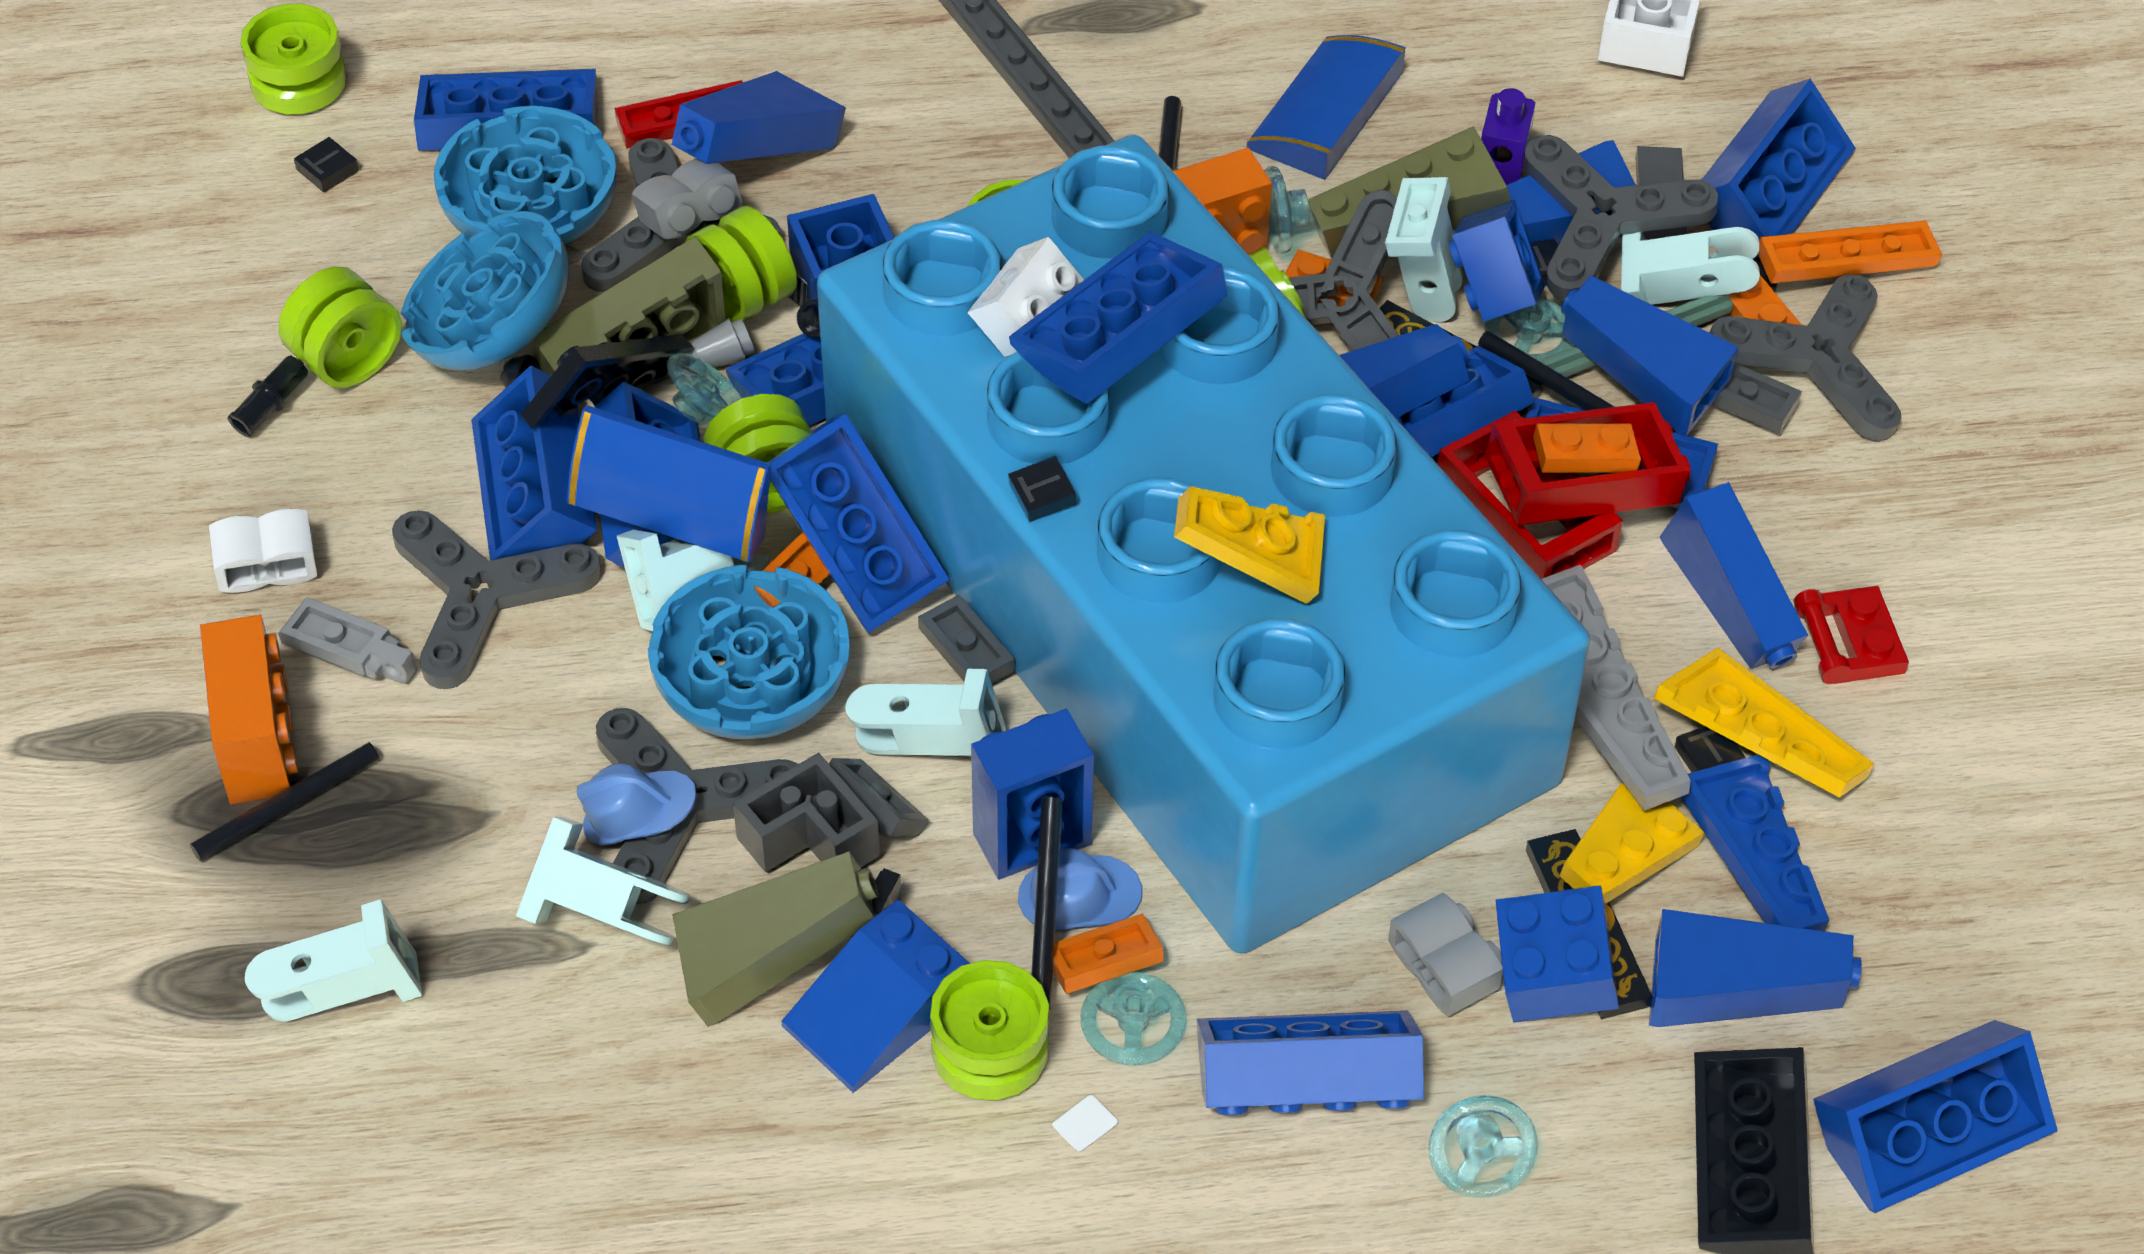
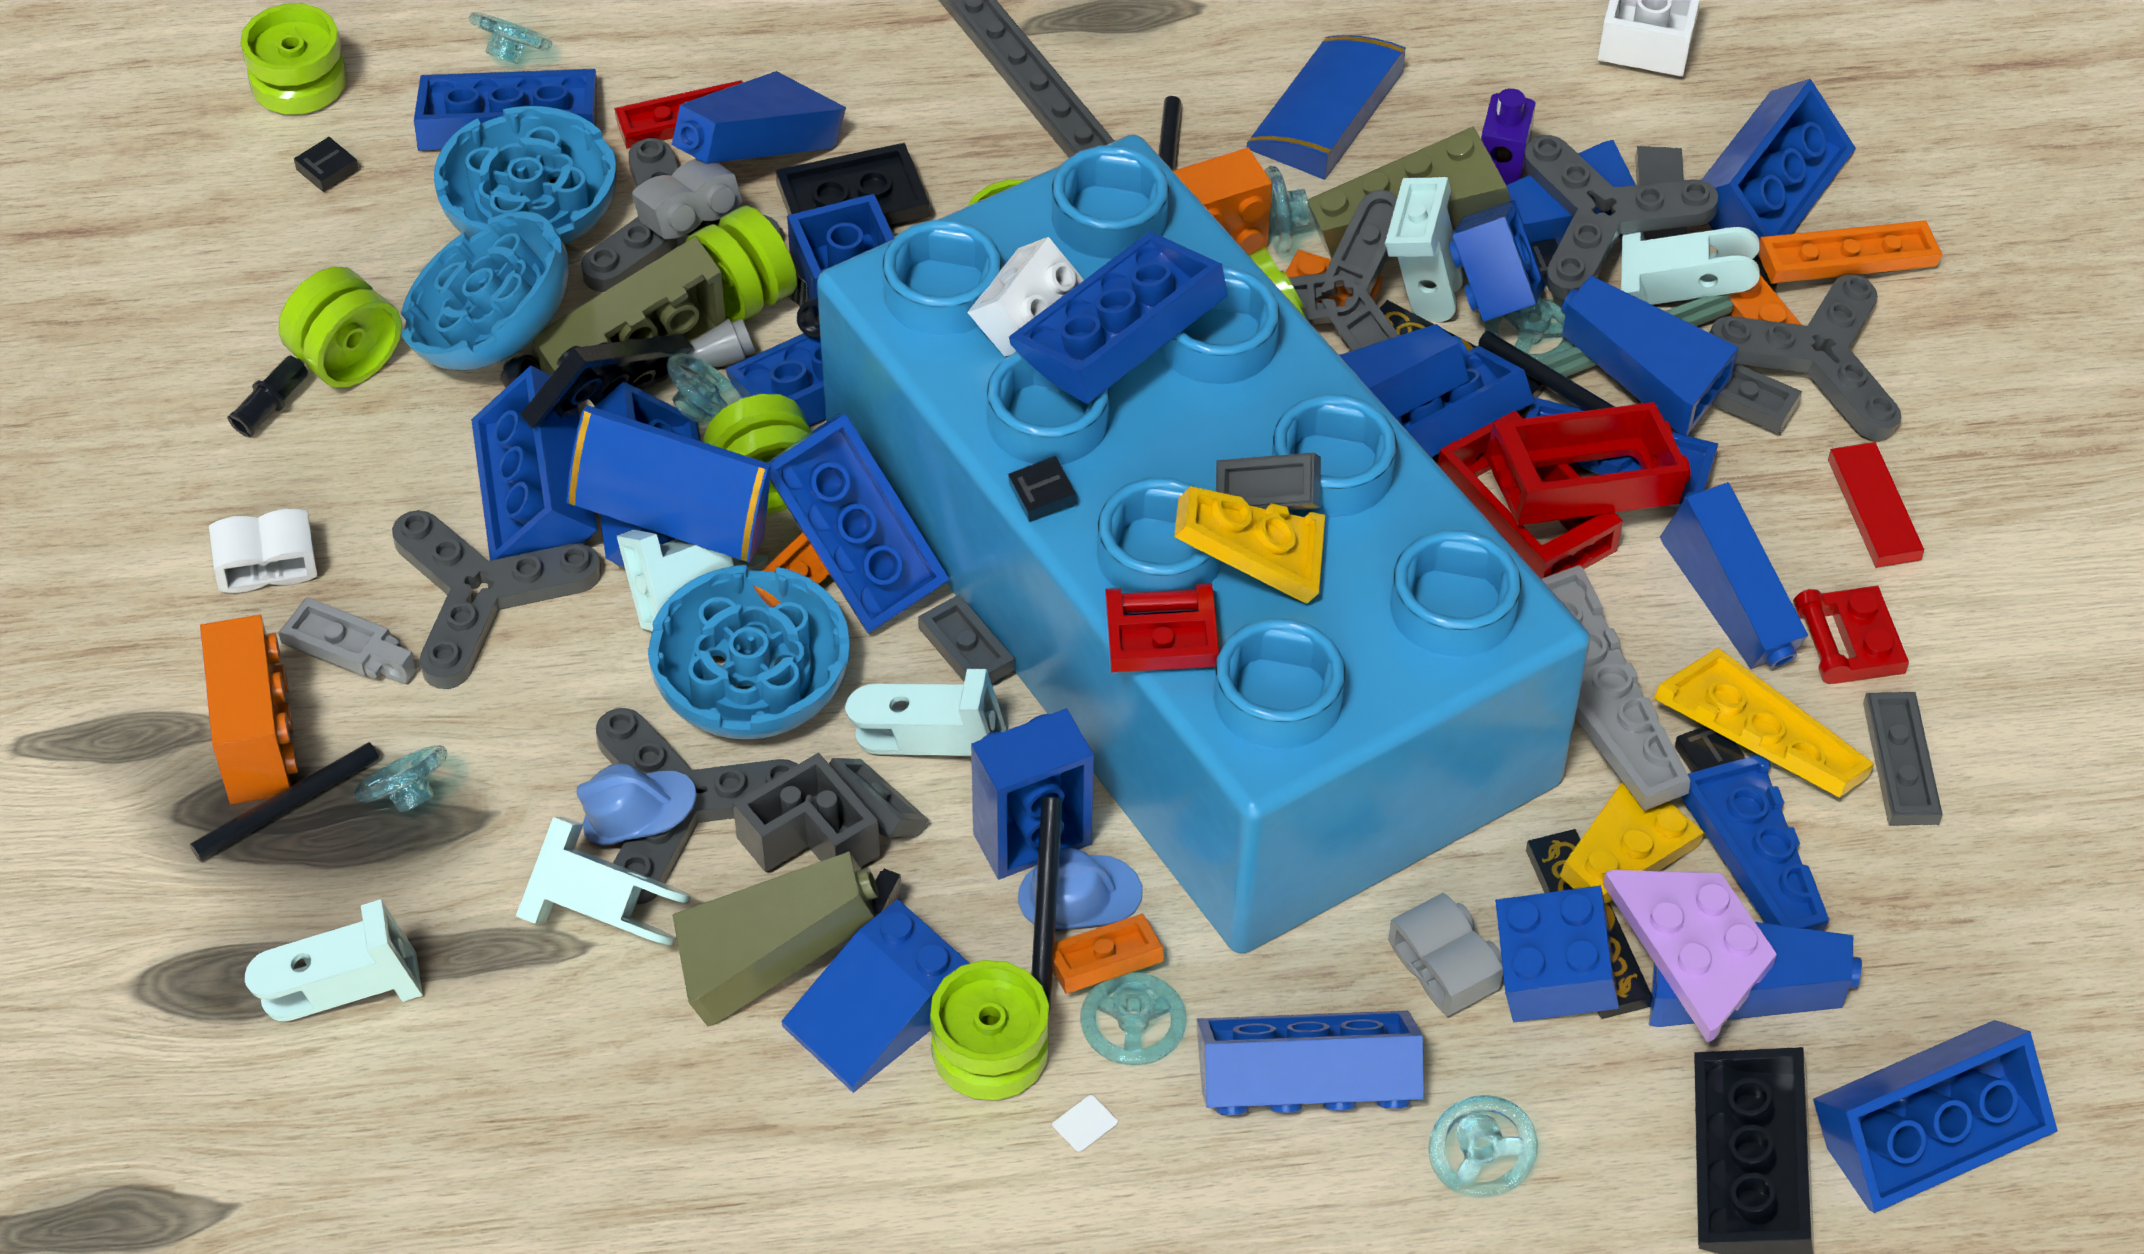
(403, 779): none -> clear light blue piece
(507, 37): none -> clear light blue piece
(878, 171): none -> black plate
(1161, 639): none -> red plate
(1278, 480): none -> dark grey tile
(1586, 448): orange plate -> none
(1696, 939): none -> lavender wing
(1875, 504): none -> red tile
(1902, 759): none -> dark grey tile

